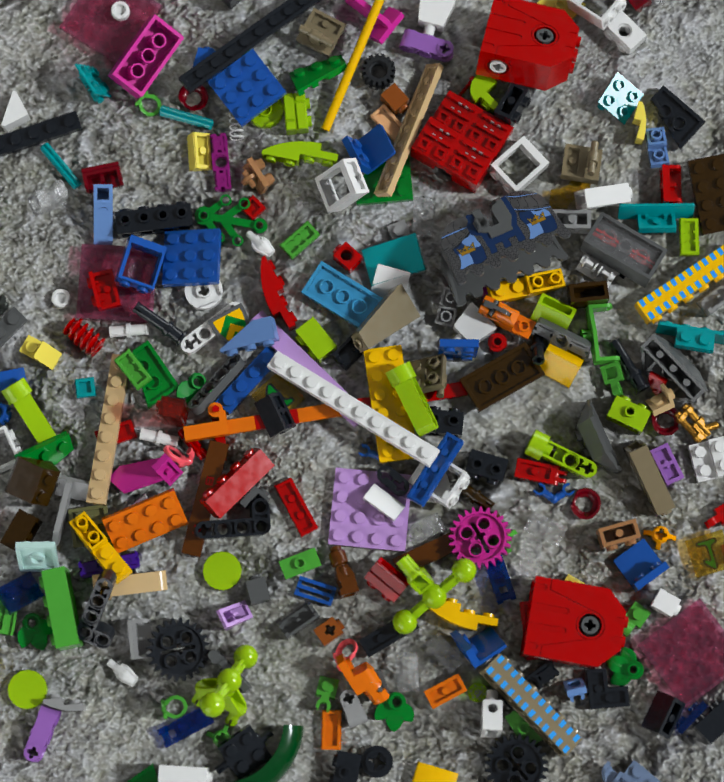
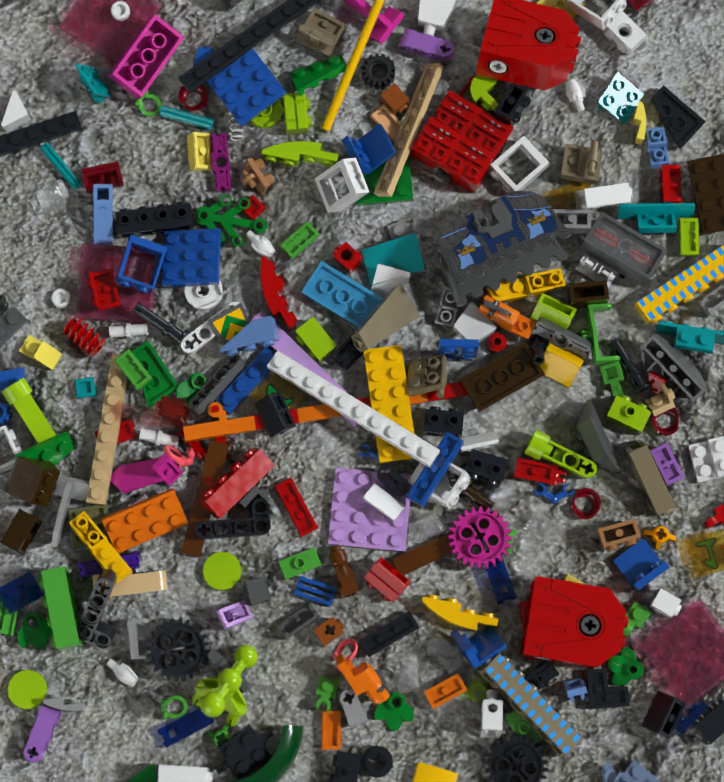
(36, 556): light aqua plate -> none
(412, 398): lime beam -> none
(432, 594): lime connector -> none
(479, 442): none -> white slope
(575, 93): none -> white piece
(698, 428): pearl gold piece -> none

